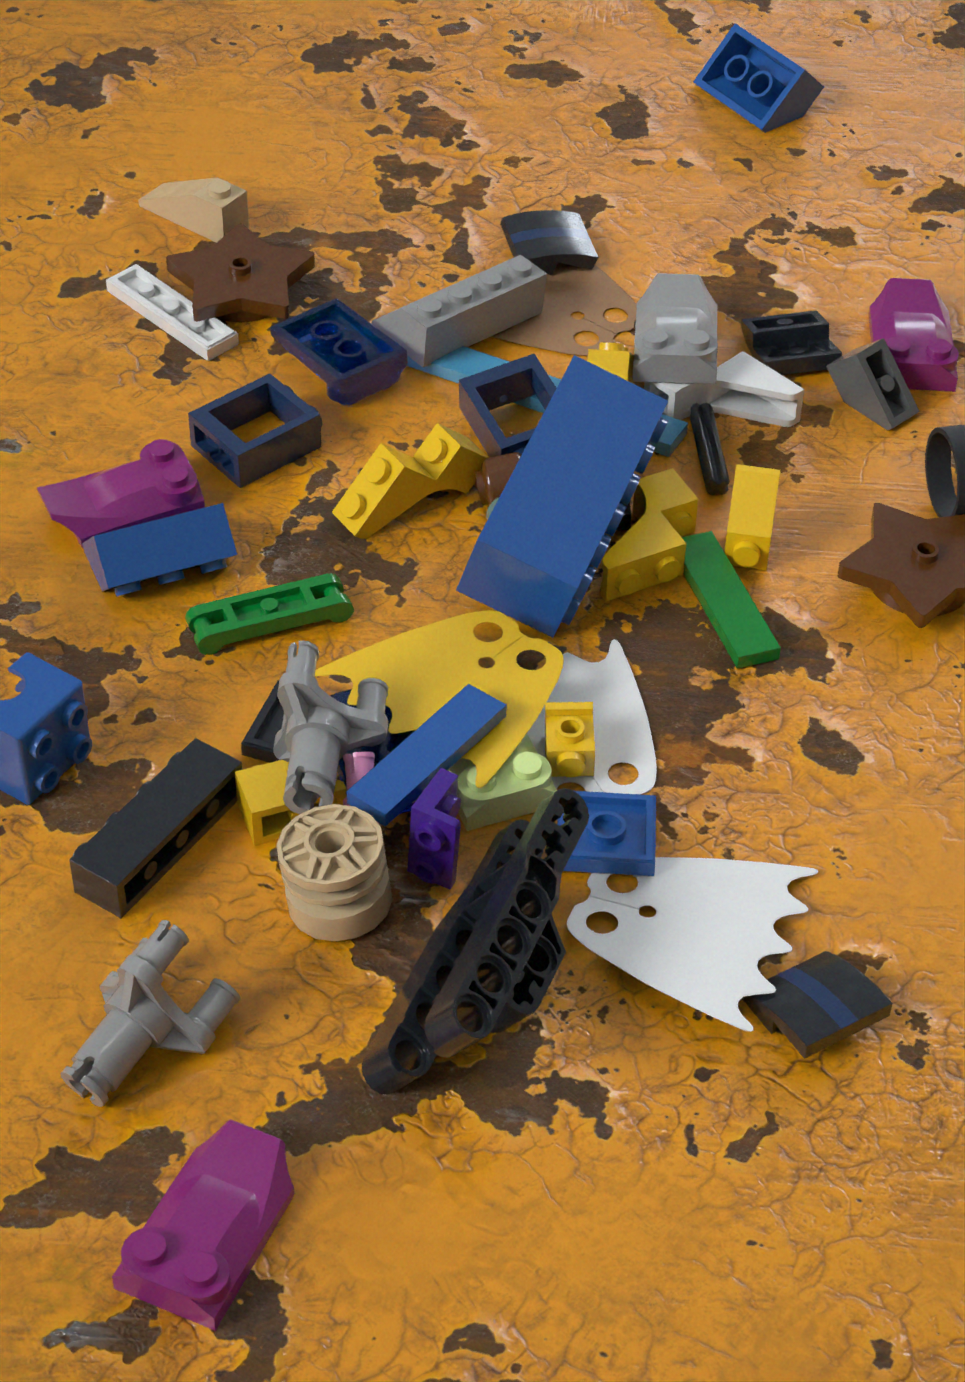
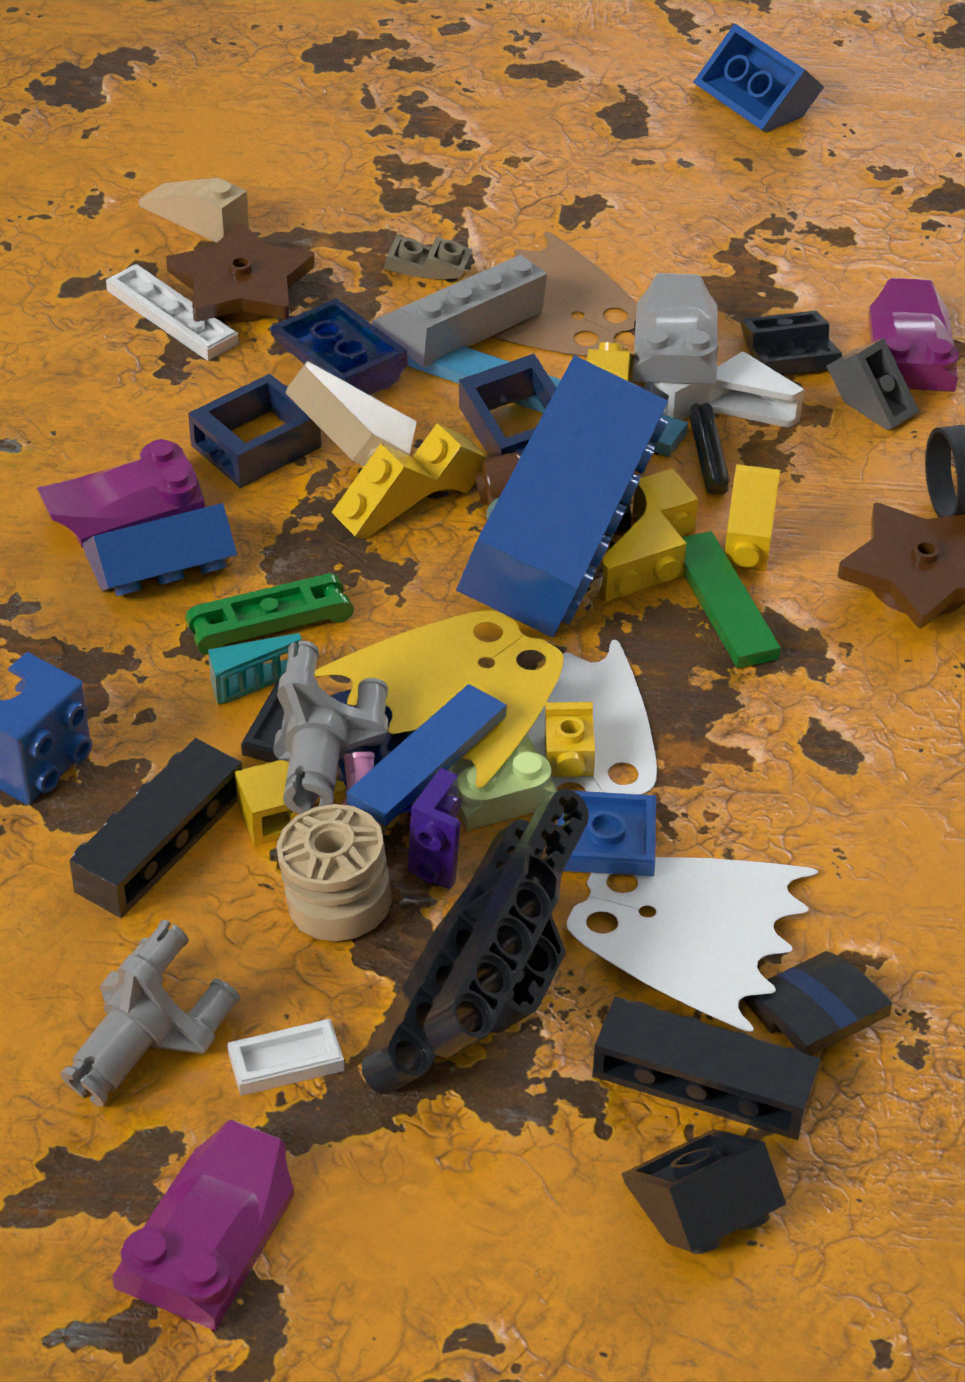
(240, 667): none -> teal slope
(285, 1057): none -> white tile
(349, 415): none -> tan slope
(441, 261): none -> dark tan slope
(549, 239): black slope -> none
(706, 1067): none -> black brick
(707, 1189): none -> black slope

